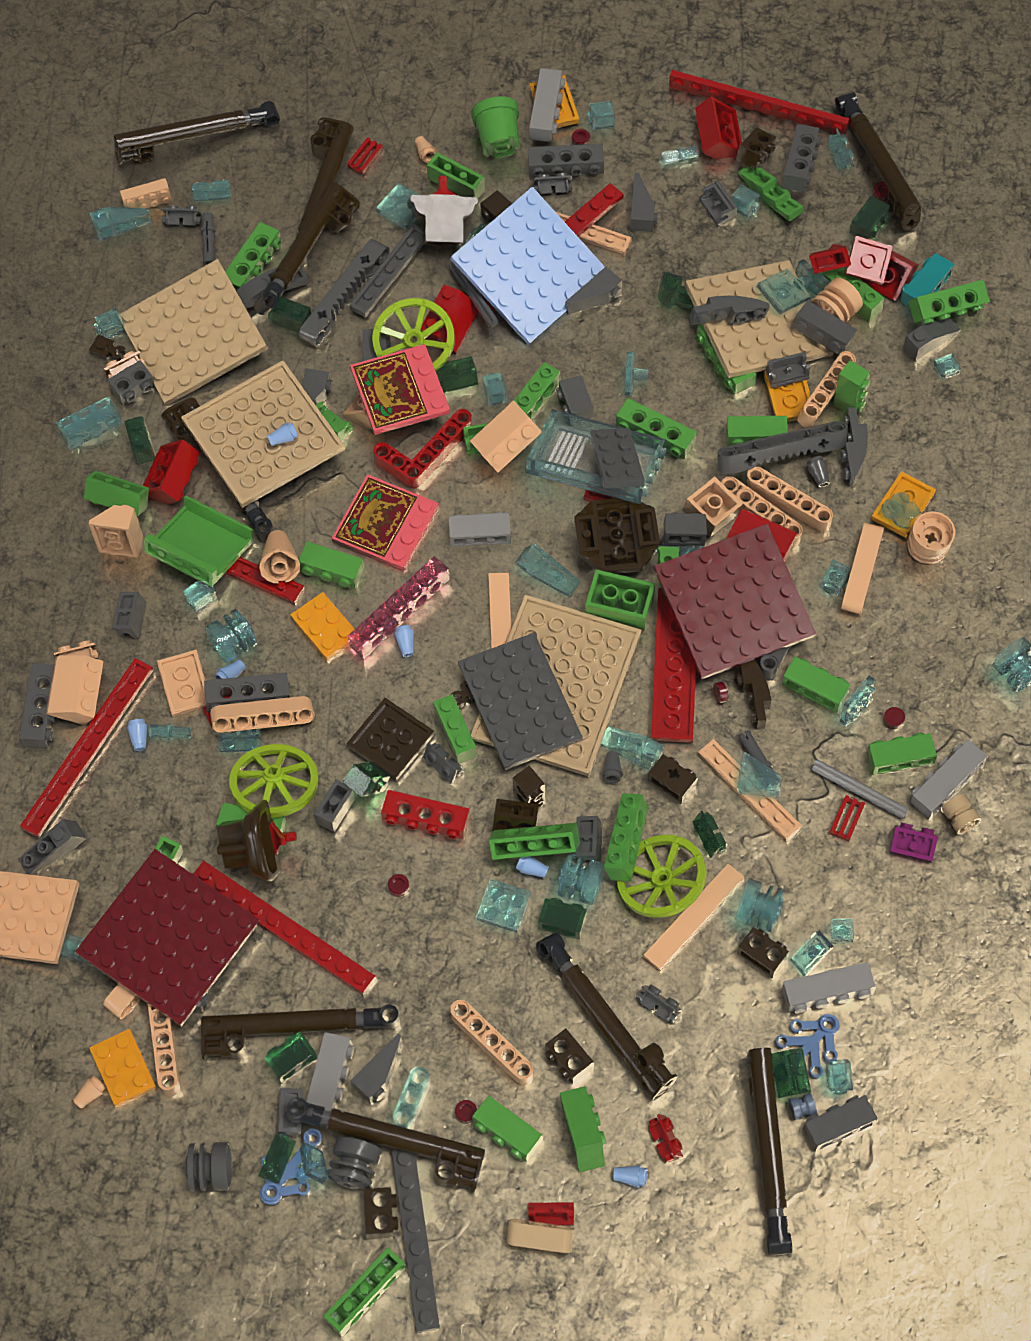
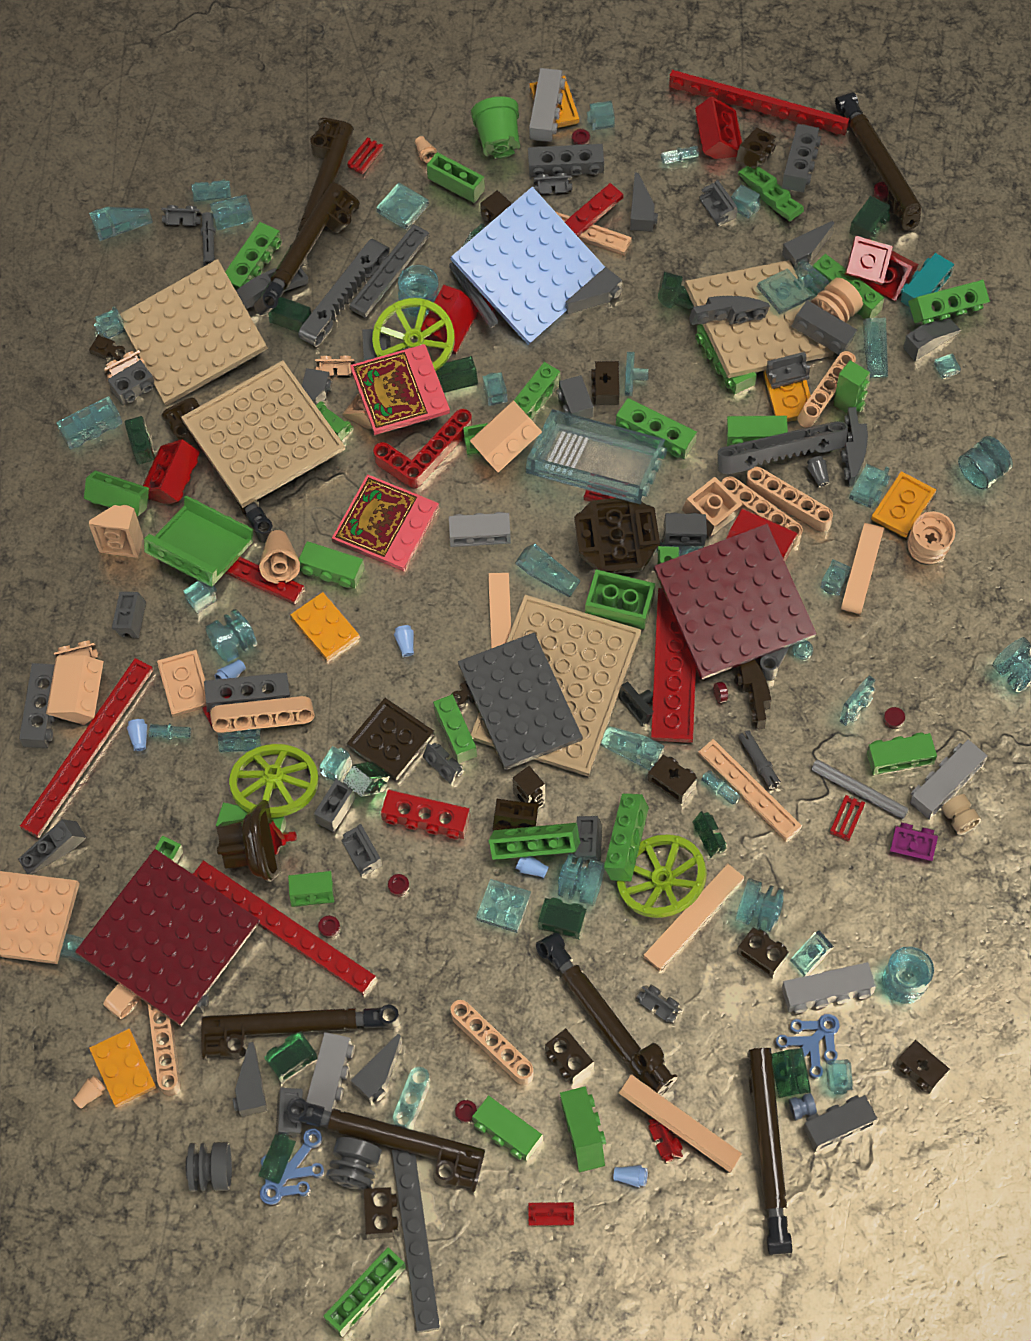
(141, 143): dark brown piece -> none
(146, 195): light nougat piece -> none
(231, 212): none -> clear light blue bracket
(249, 1088): none -> dark grey slope
(283, 434): light blue cone -> none
(311, 888): none -> bright green hinge
(313, 1164): clear light blue tile -> none
(329, 926): none -> dark red tile
(335, 764): none -> clear light blue brick
(342, 365): none -> light nougat hinge
(361, 850): none -> dark grey hinge
(398, 607): clear pink brick -> none
(417, 282): none -> clear light blue wheel
(441, 215): piece -> none
(540, 1235): tan beam -> none
(606, 382): none -> dark brown brick
(612, 768): dark grey cone -> none
(616, 458): dark grey plate -> none
(637, 703): none -> pearl dark grey tile
(680, 1123): none -> light nougat tile
(720, 787): none -> clear light blue axle
(758, 778): clear light blue wing -> none
(803, 650): none -> clear light blue plate
(807, 245): none -> dark grey slope
(816, 684): bright green brick -> none
(830, 259): red slope -> none
(838, 143): clear light blue hinge -> none
(842, 930): clear light blue plate -> none
(869, 485): none -> clear light blue bracket
(875, 346): none -> clear light blue slope
(900, 509): clear light blue plate -> none
(908, 963): none -> clear light blue wheel
(917, 1056): none -> dark brown brick
(985, 462): none -> clear light blue wheel

